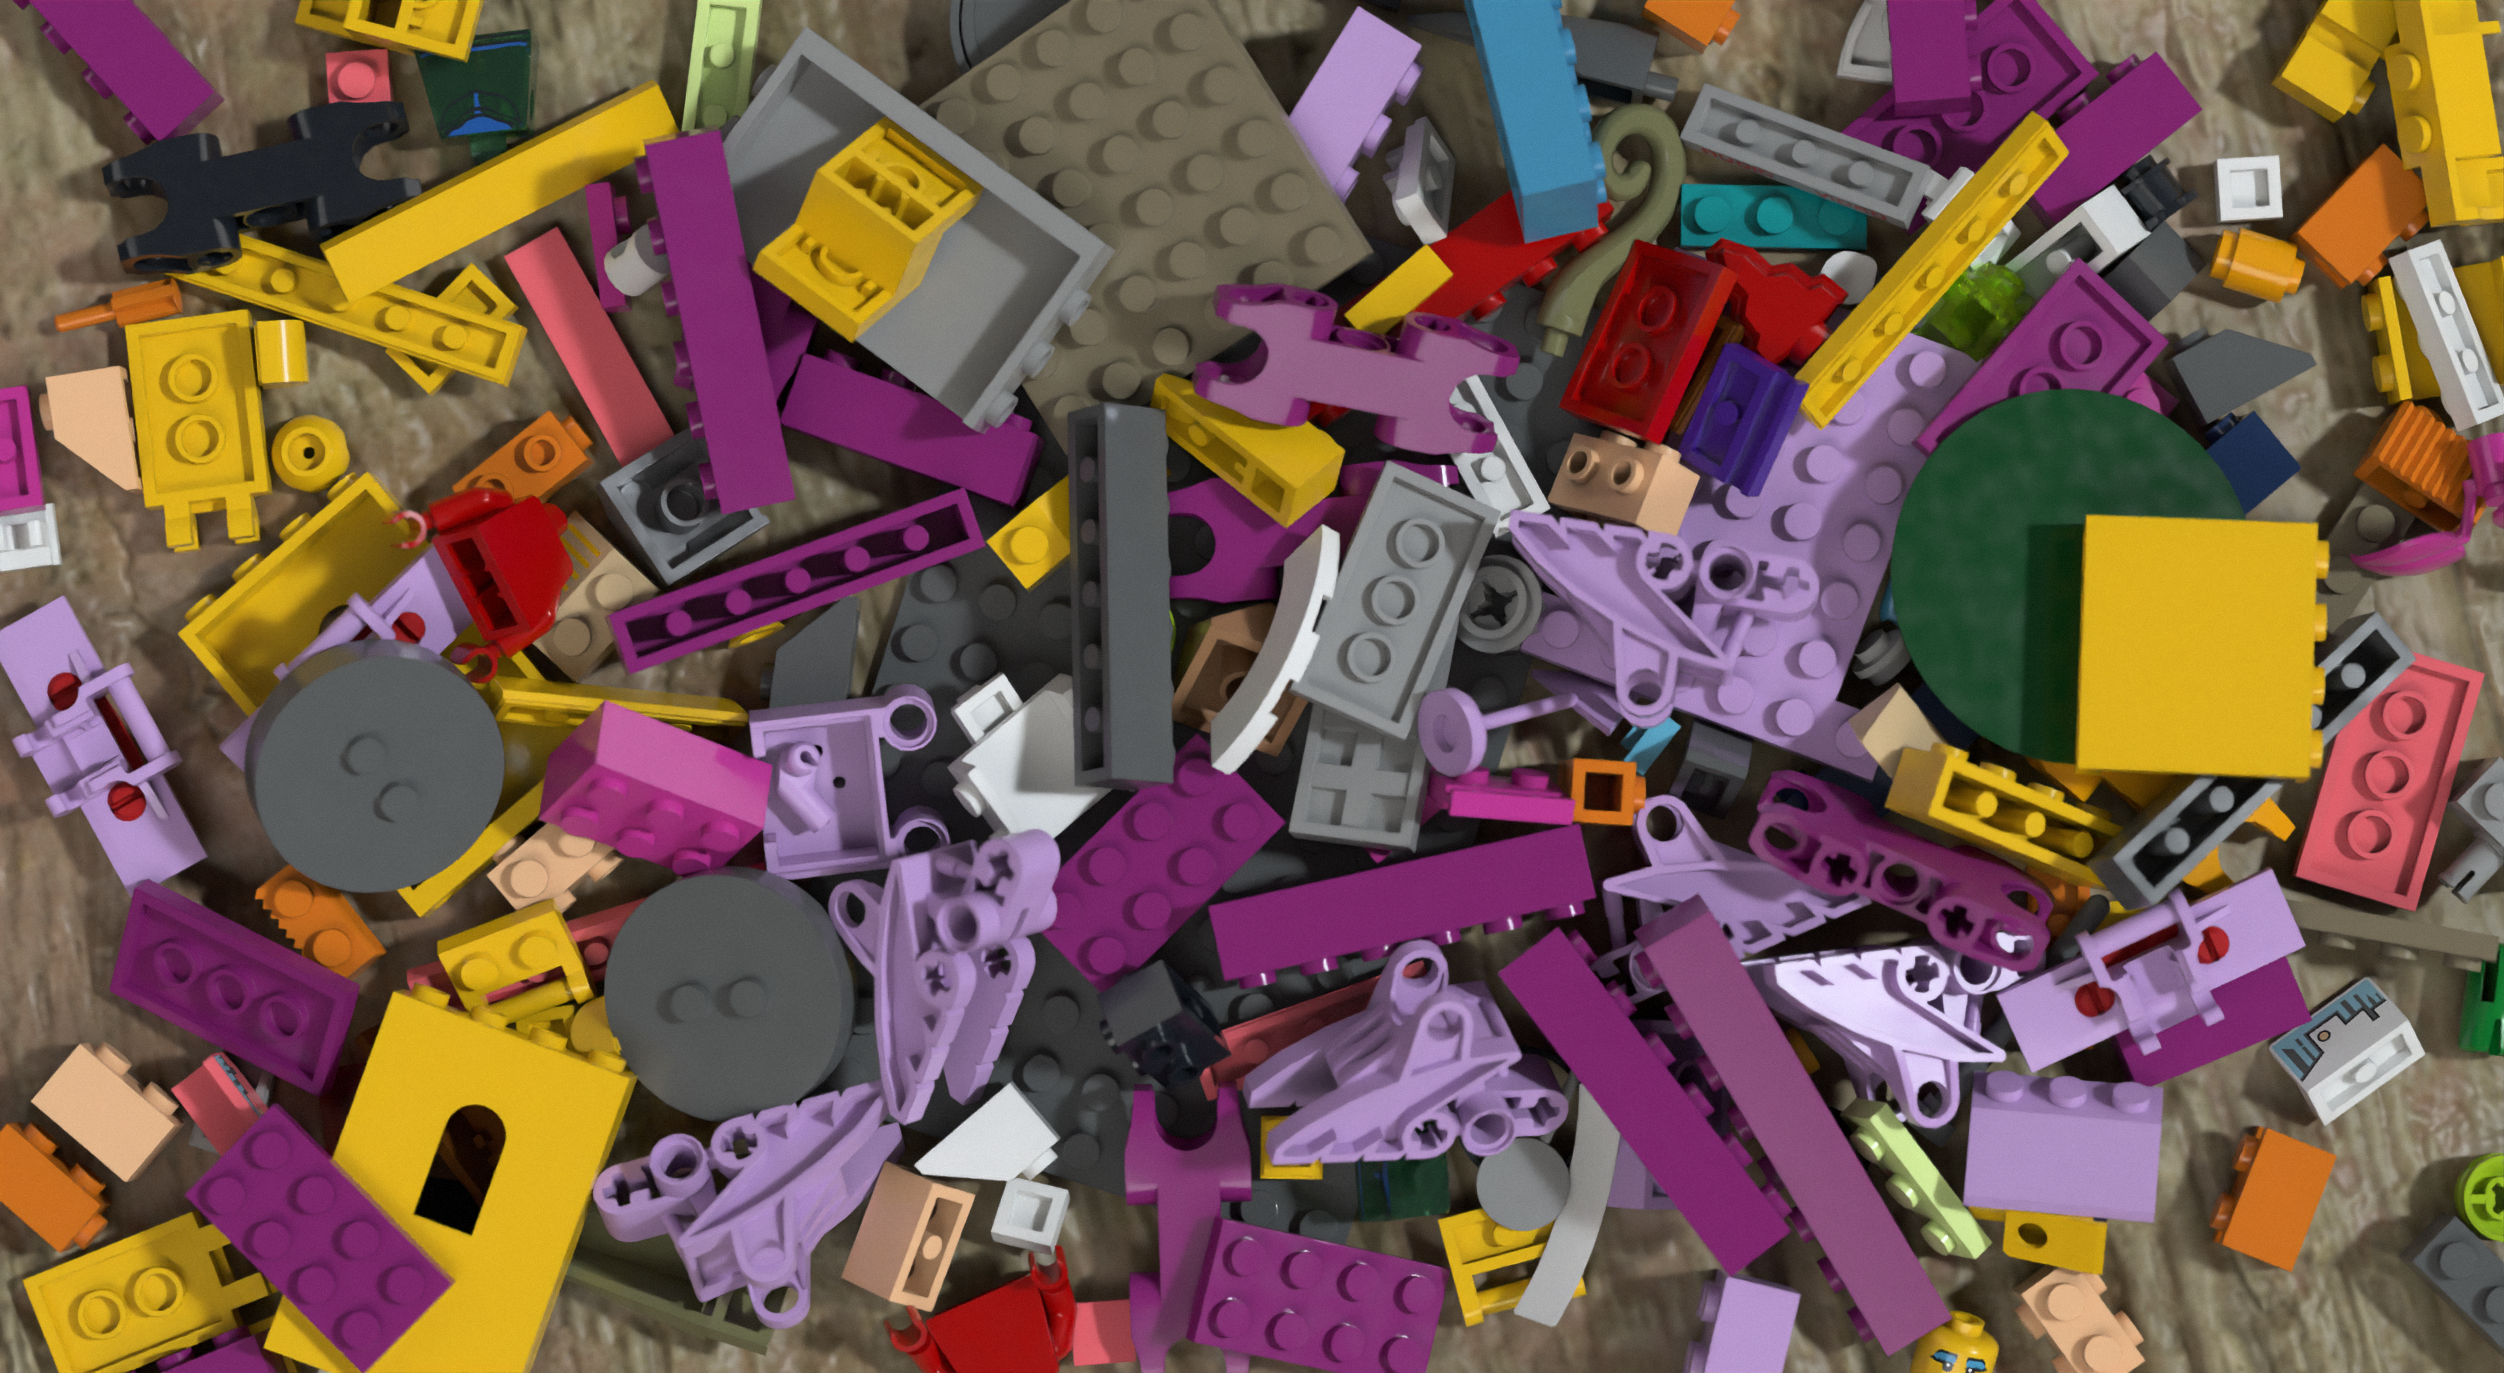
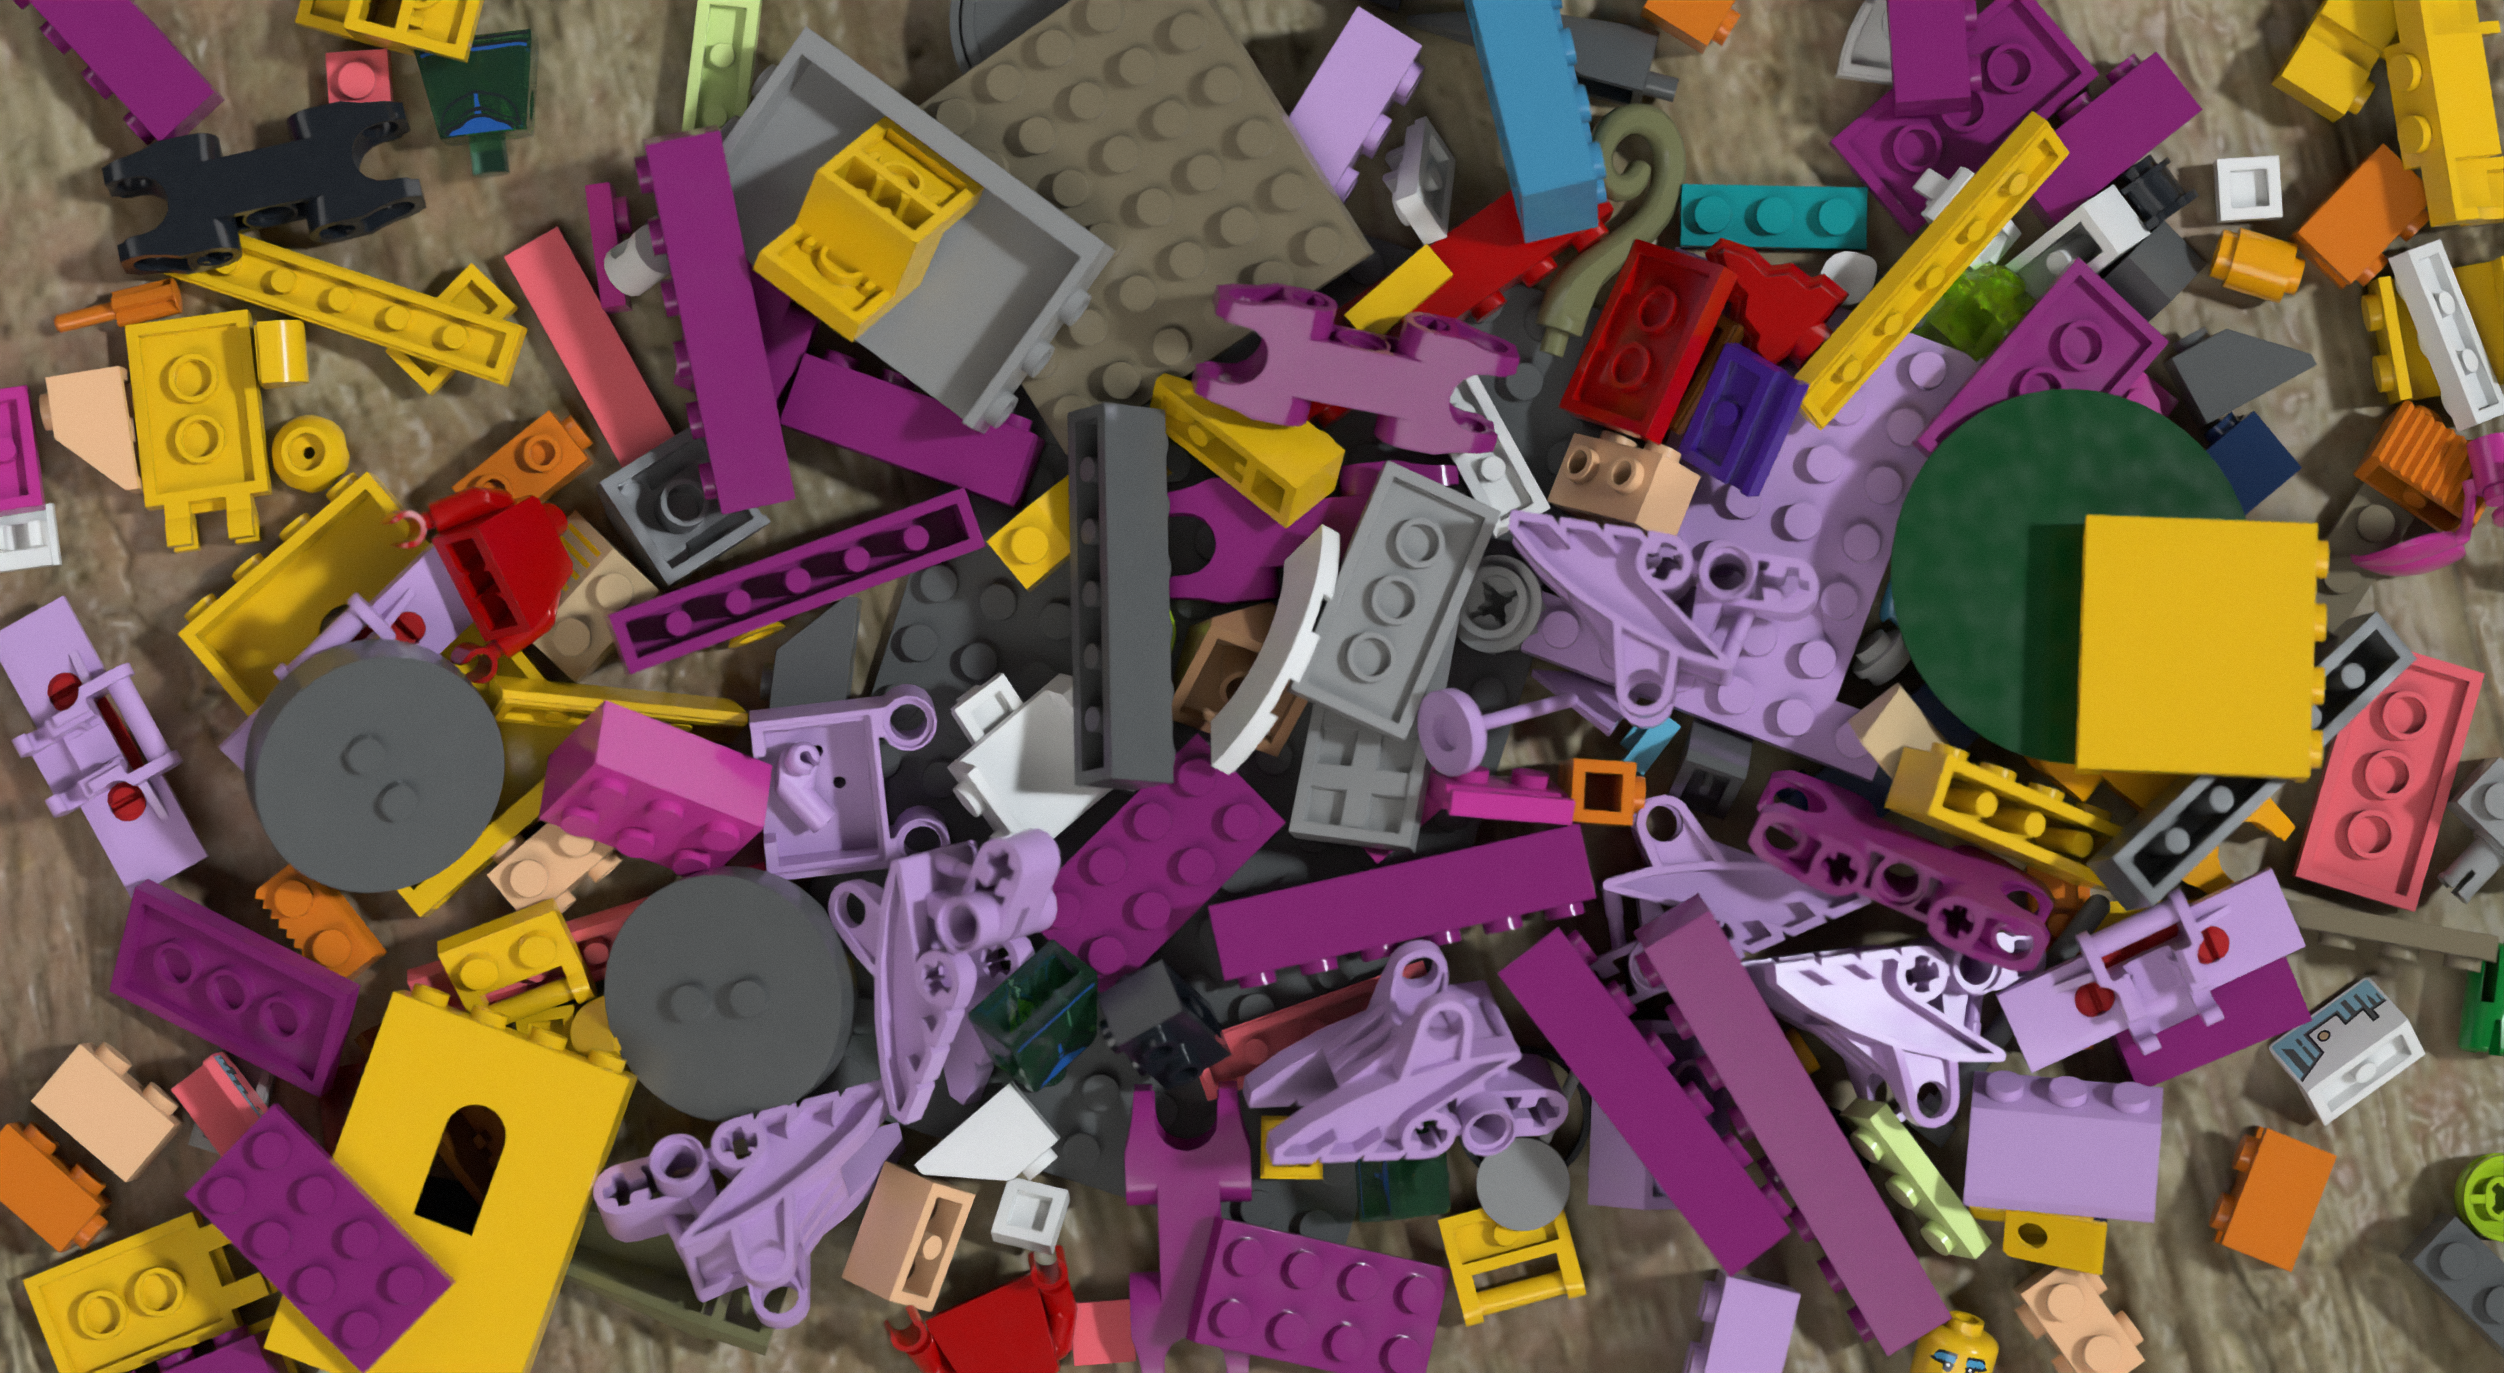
(497, 192): yellow tile -> none
(1040, 1017): none -> clear green torso
(1580, 1219): white sticker -> none
(1806, 156): light grey plate -> none

